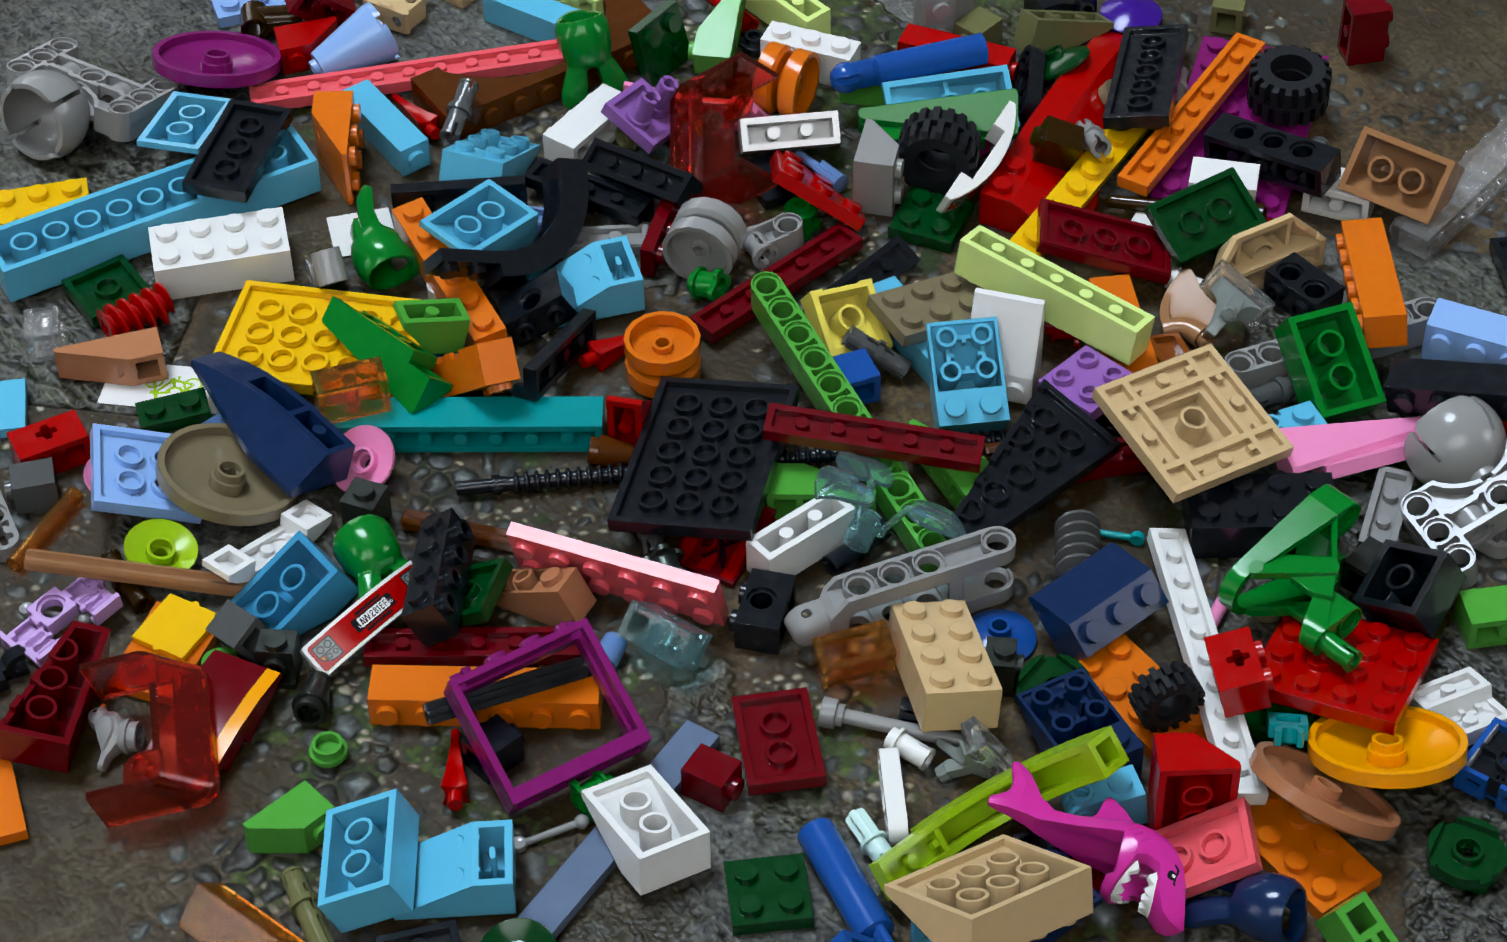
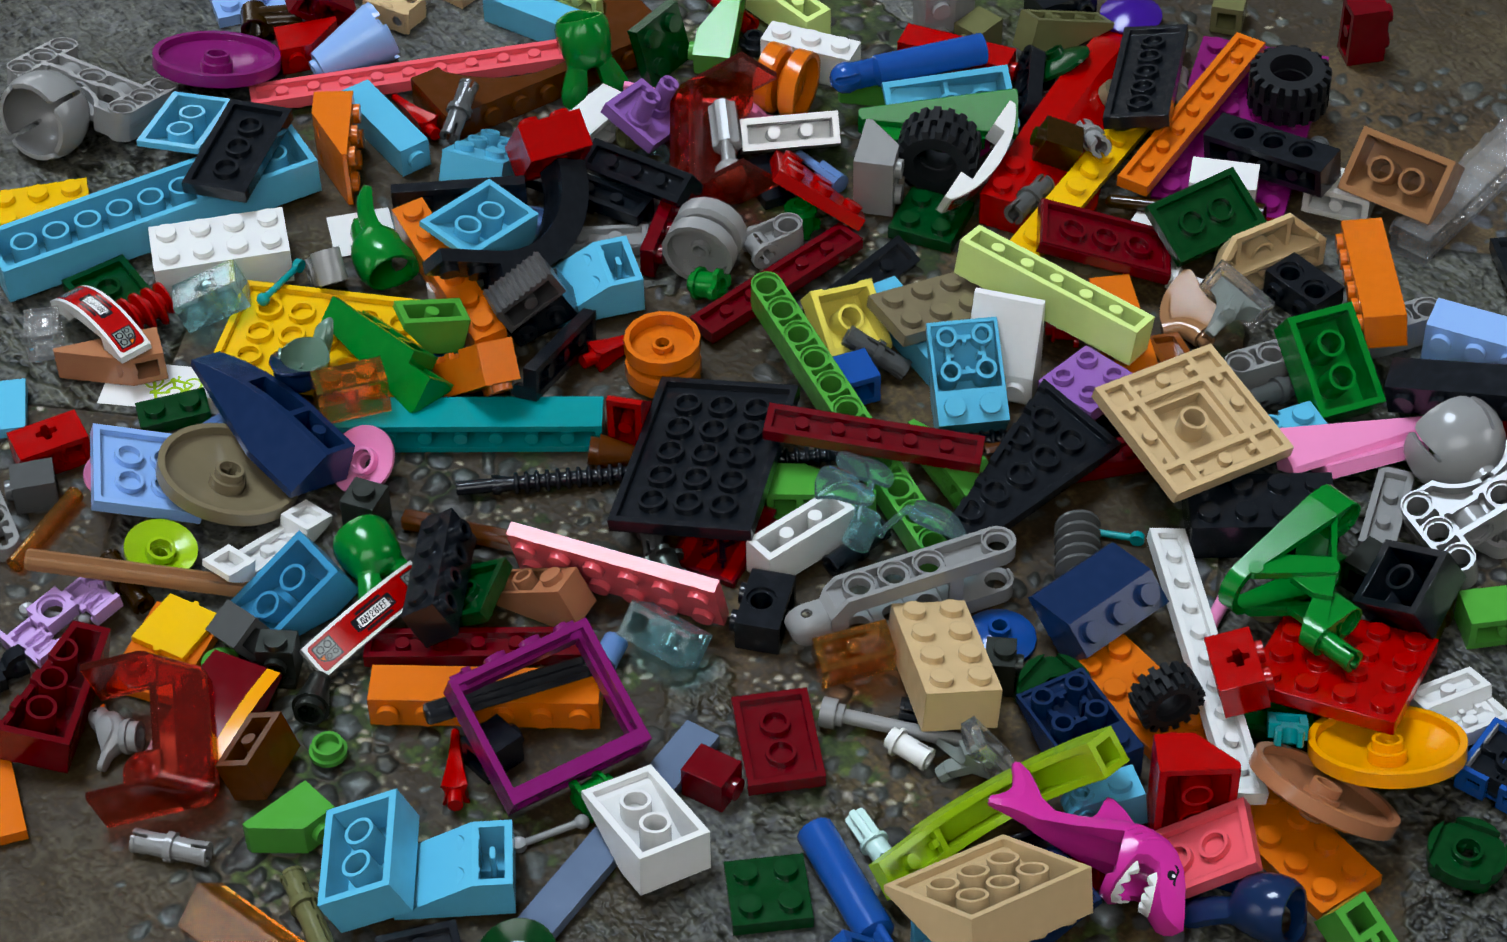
(105, 318): none -> slope
(171, 847): none -> light grey pin
(211, 296): none -> clear light blue brick
(257, 756): none -> reddish brown brick
(297, 266): none -> teal hinge
(302, 355): none -> sand green hair
(524, 291): none -> flat silver brick
(543, 140): none -> red brick
(724, 131): none -> light grey piece
(892, 794): white beam -> none
(1029, 199): none -> dark grey pin

